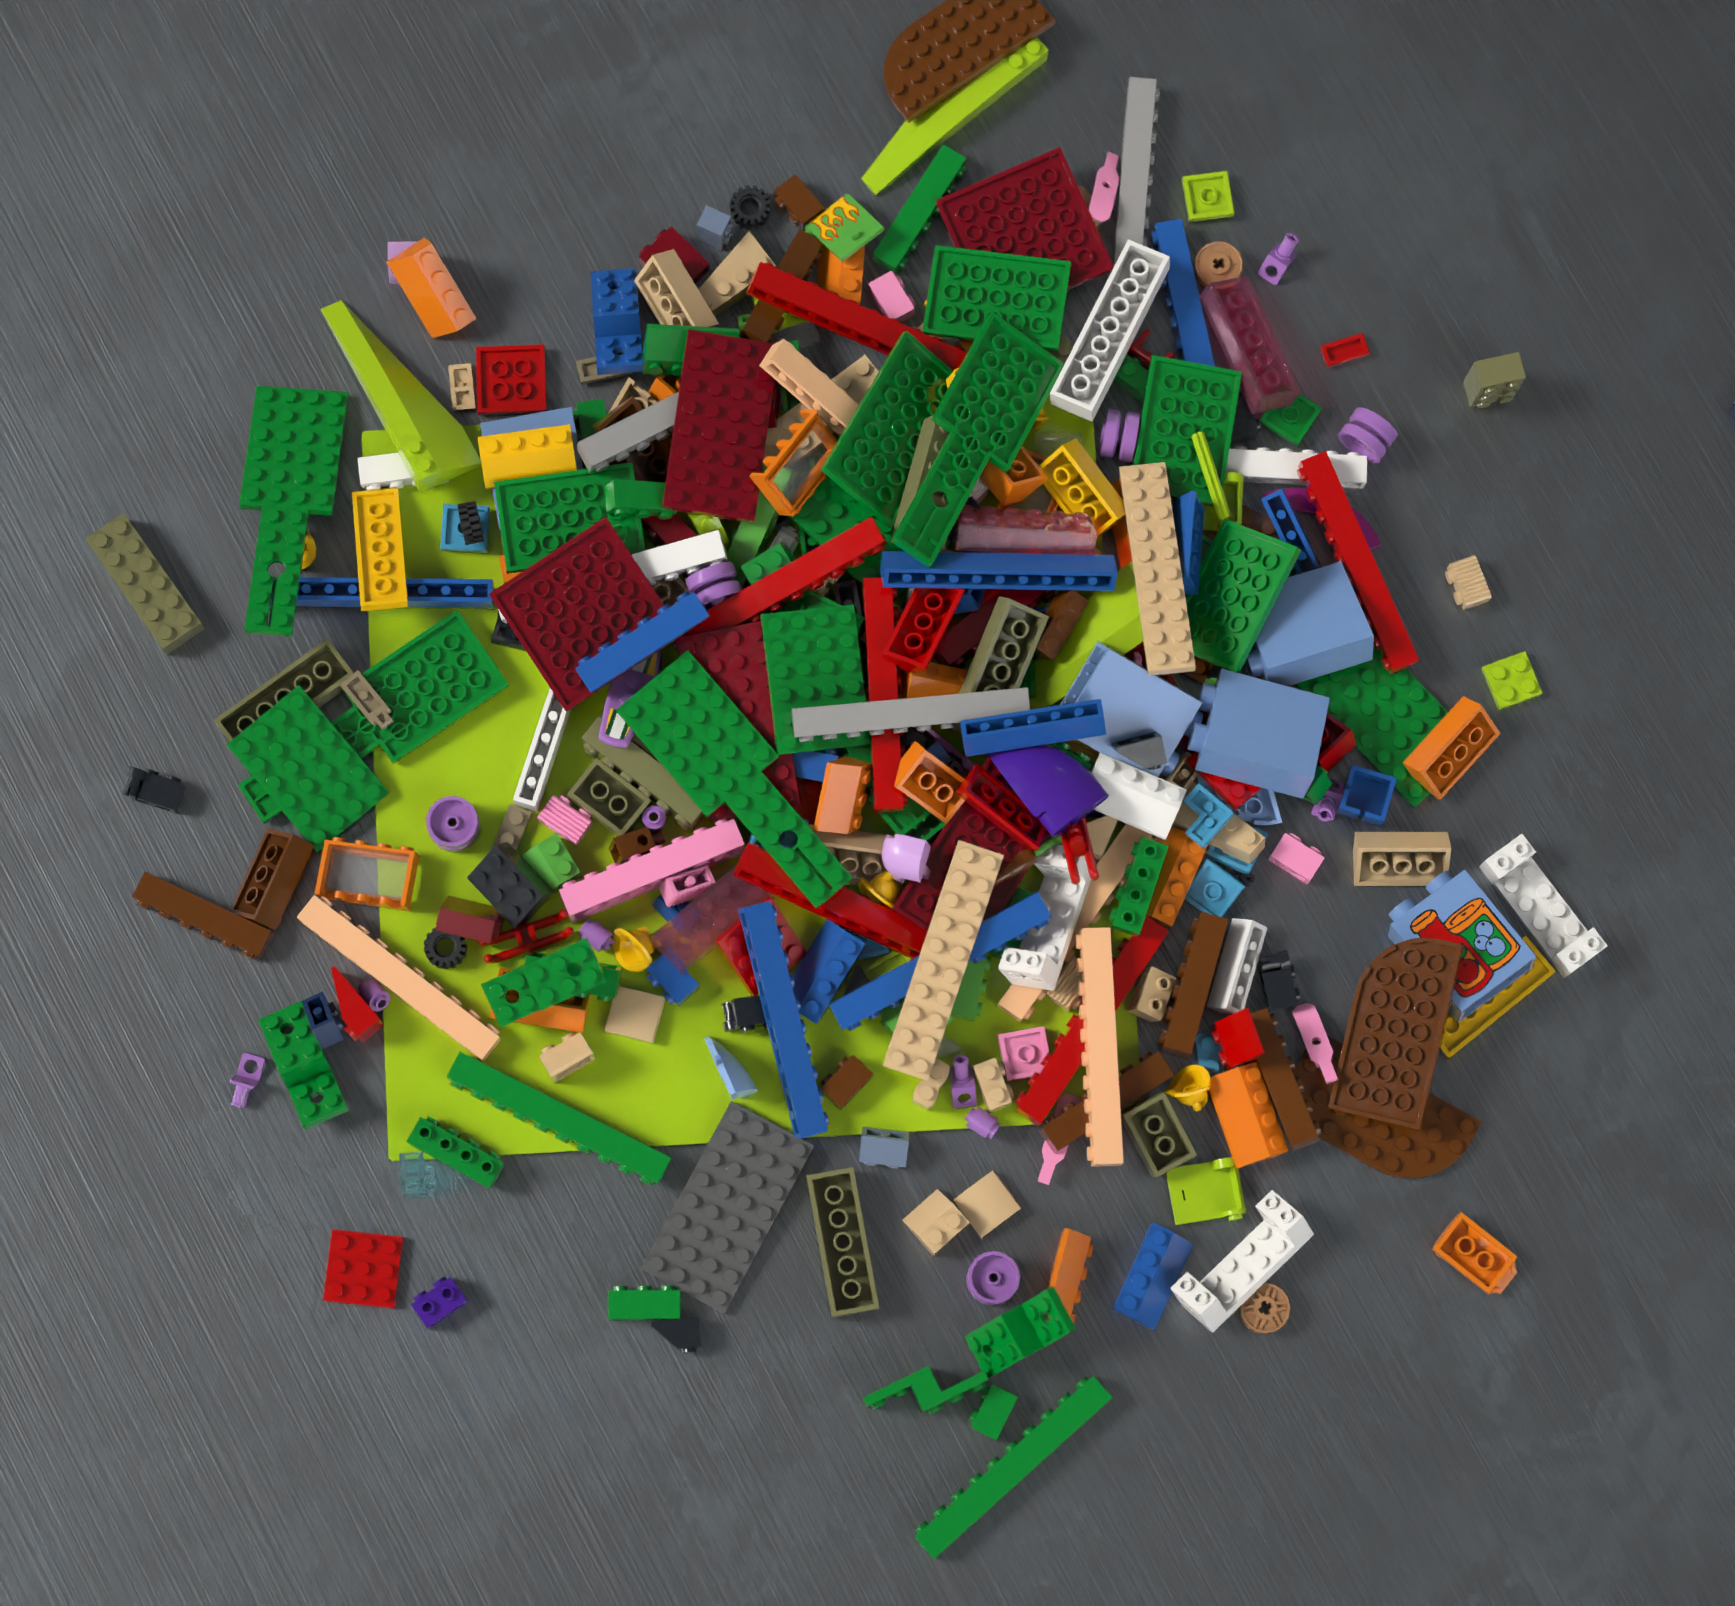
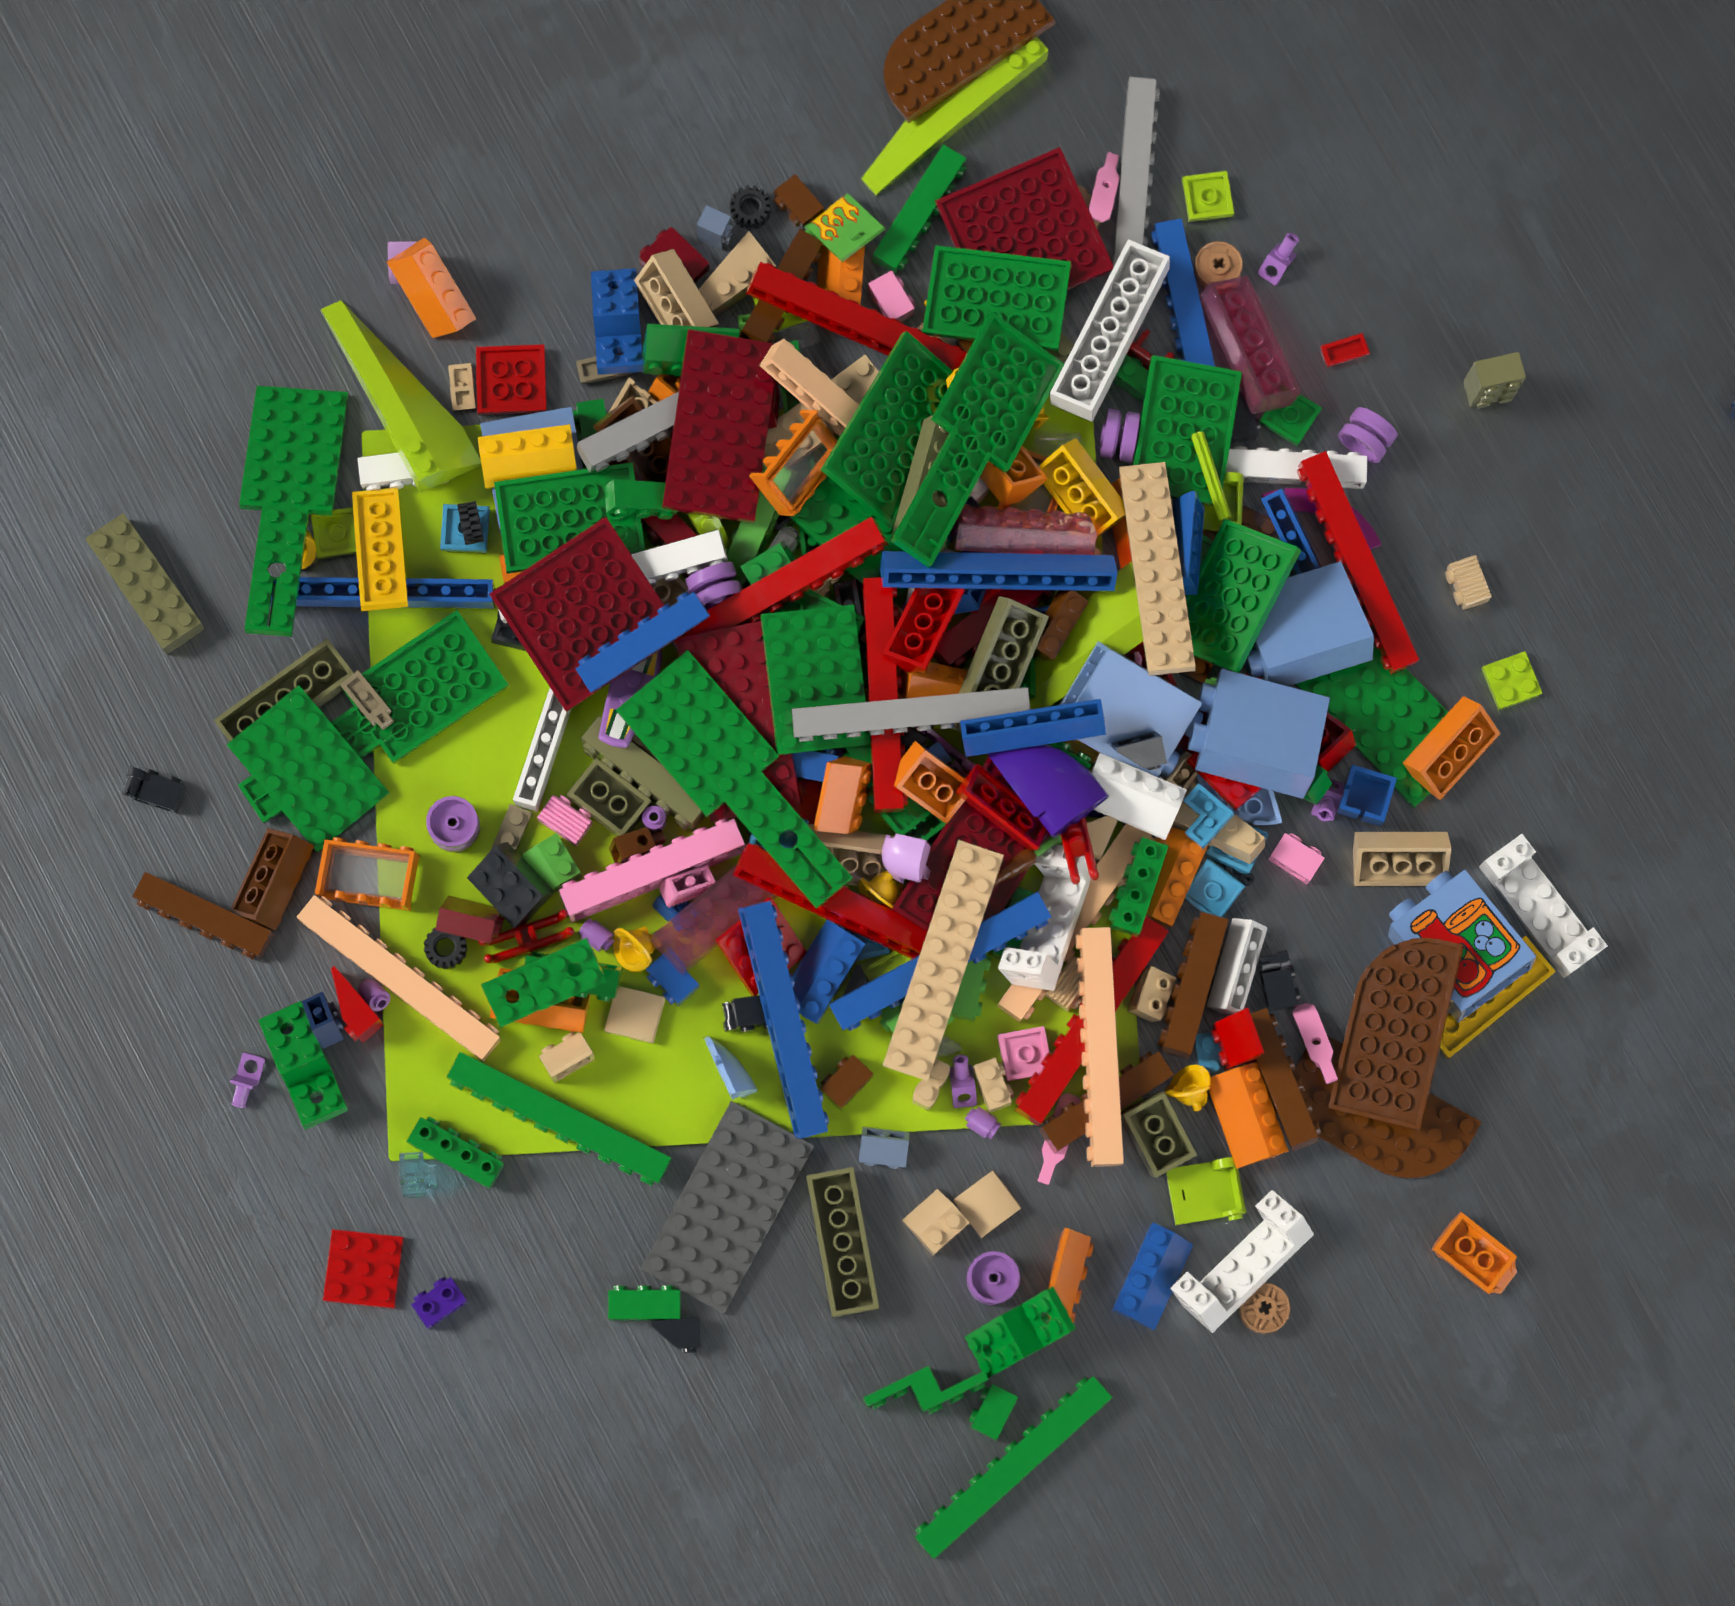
(334, 534): none -> lime plate

